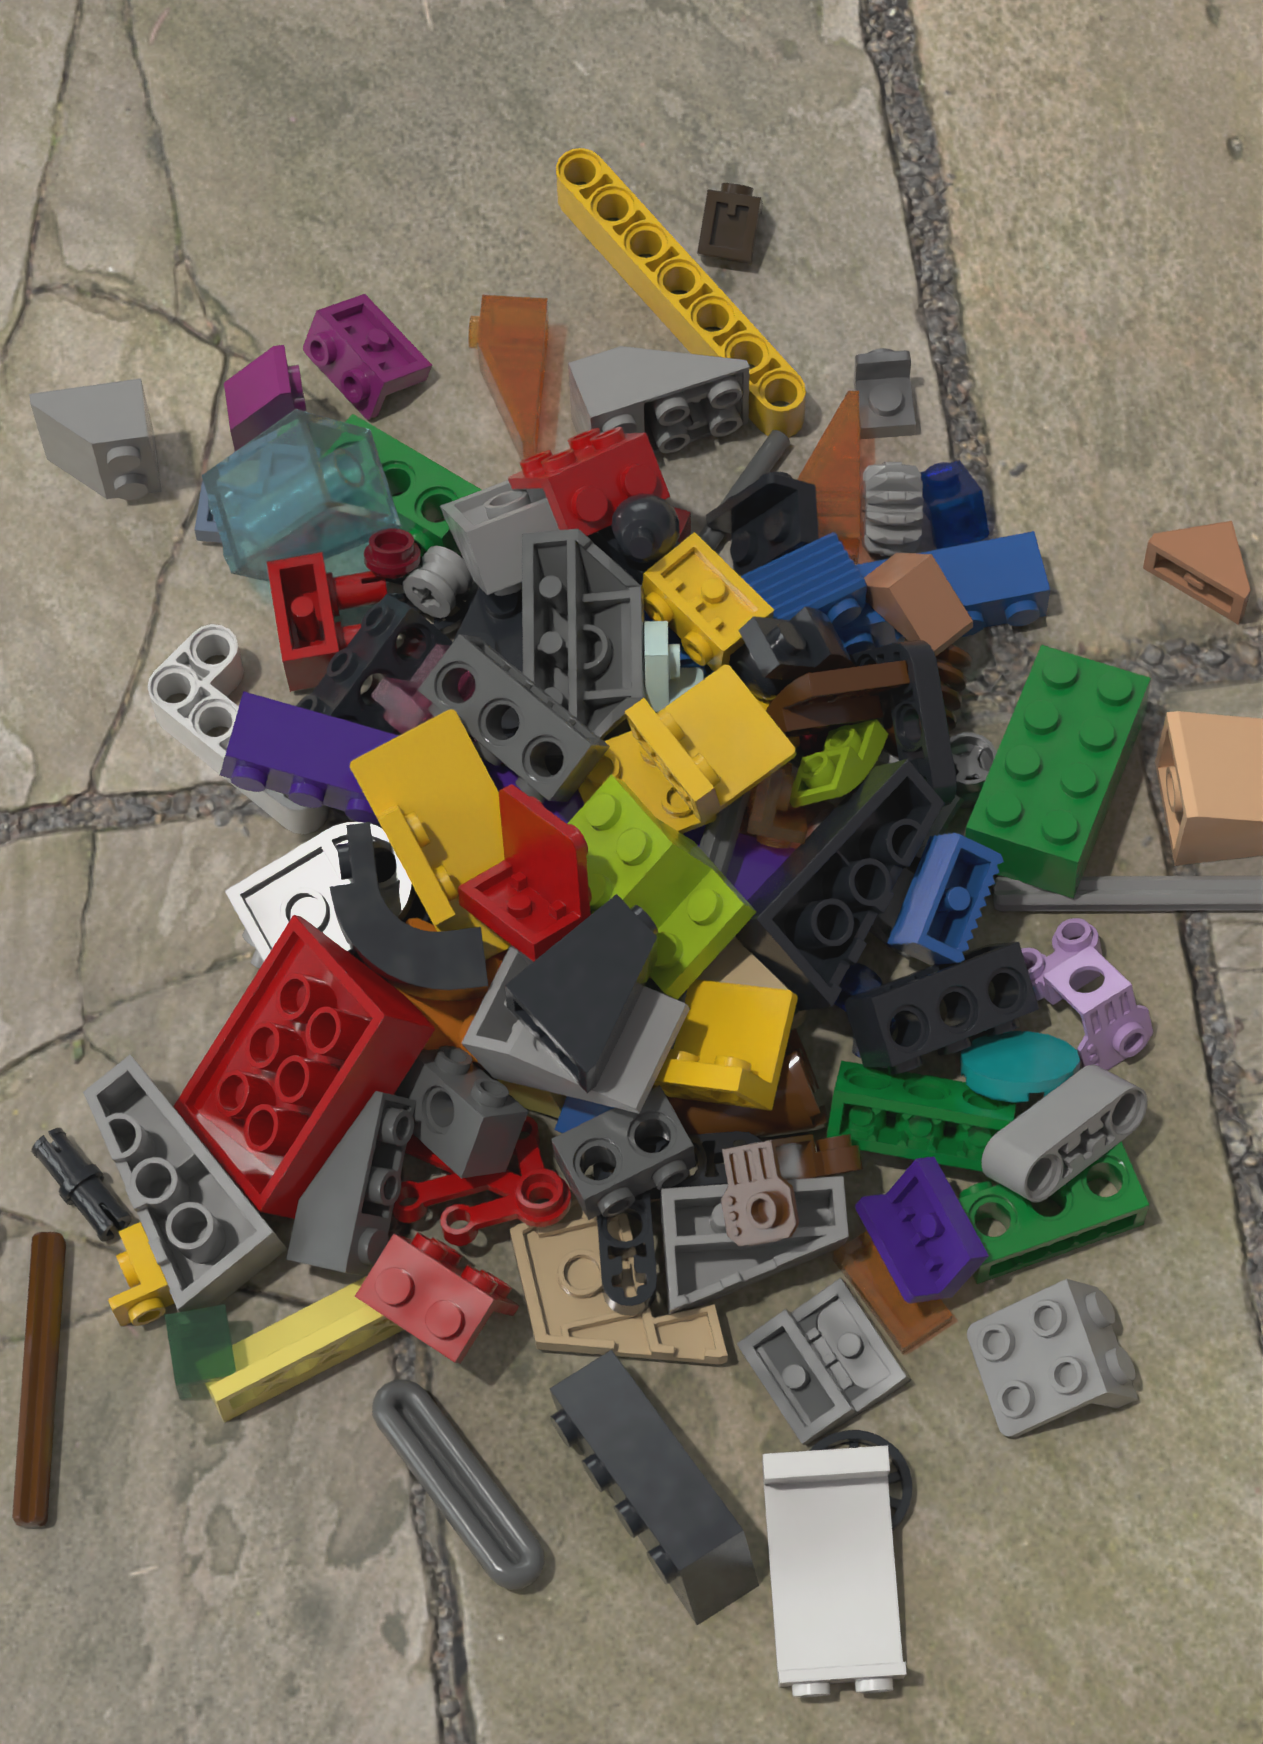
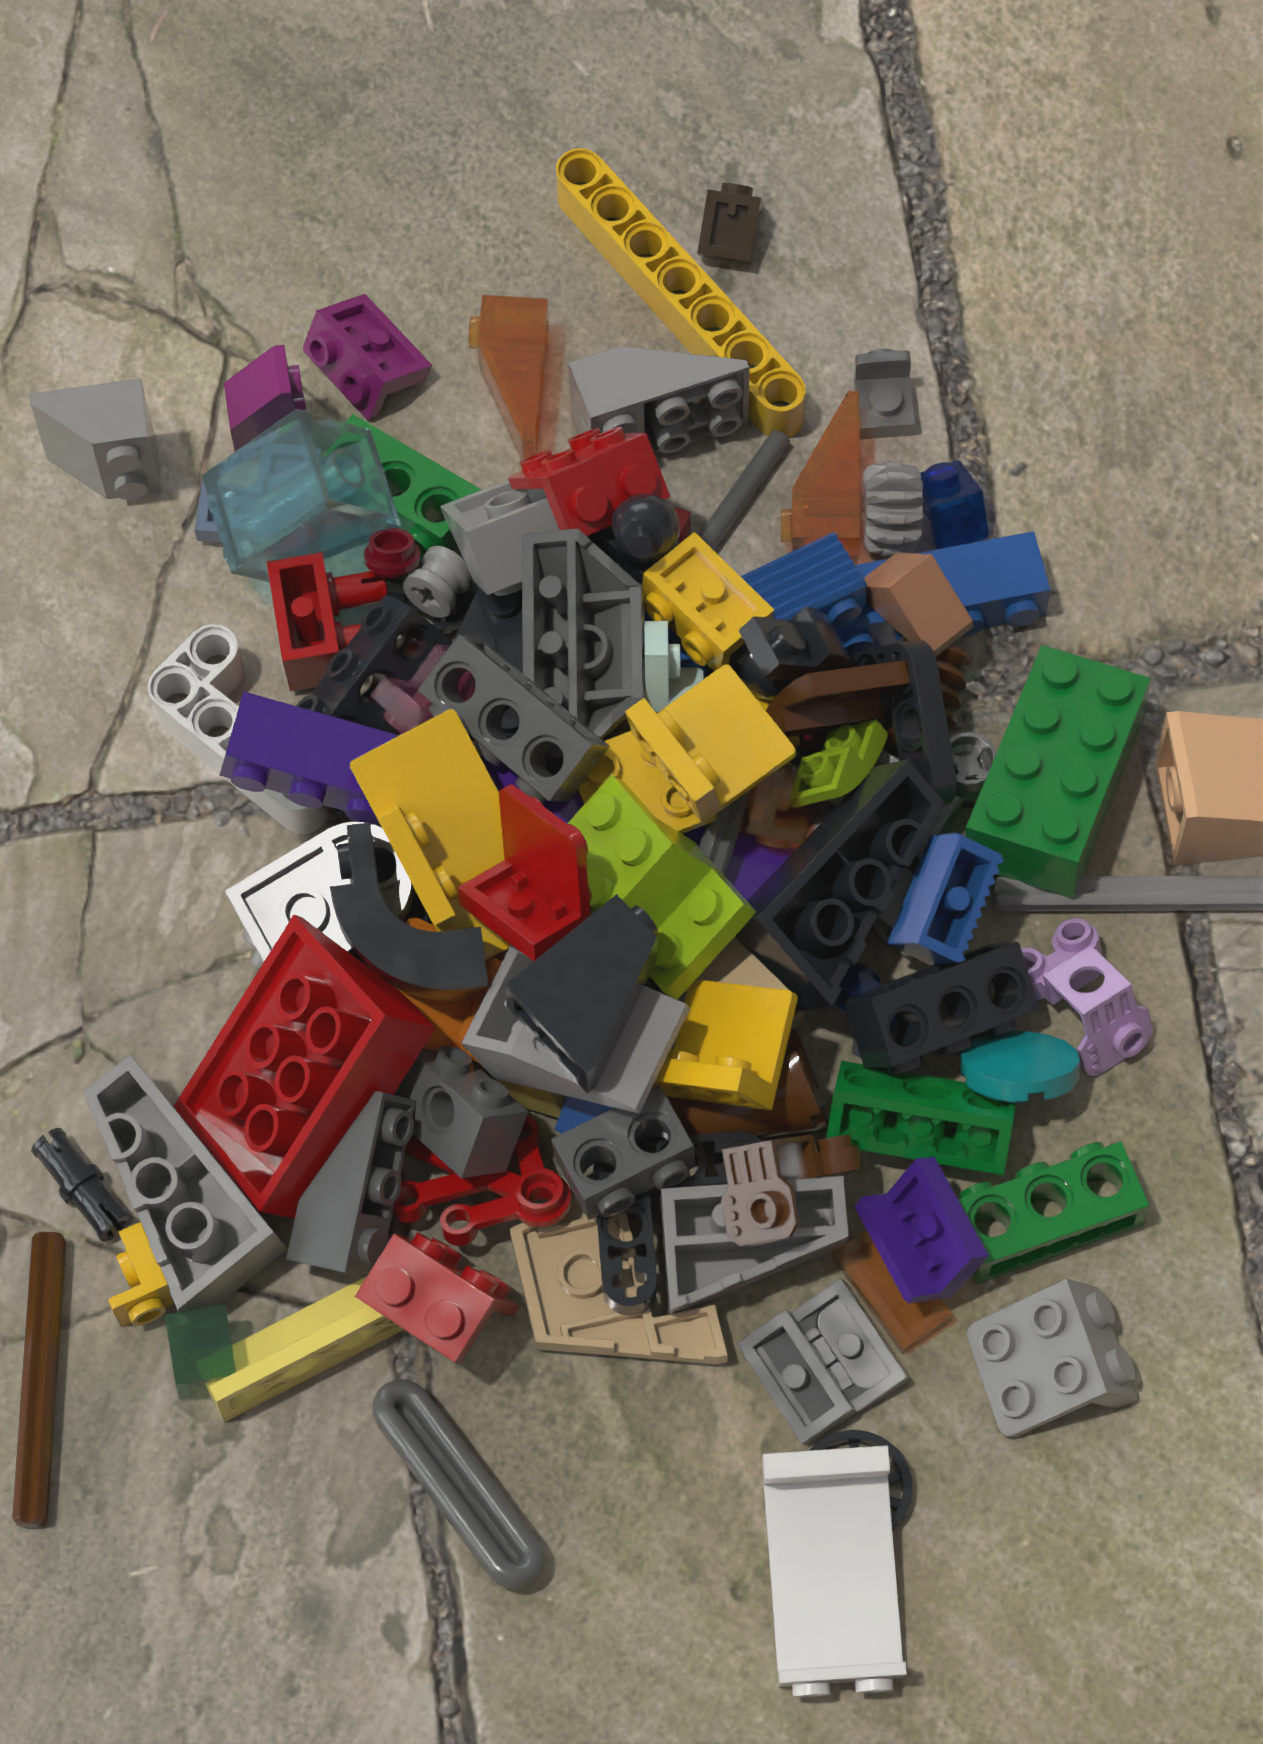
(655, 1487): black wedge -> none
(767, 520): black bracket -> none
(1064, 1133): light grey beam -> none
(1204, 565): nougat slope -> none

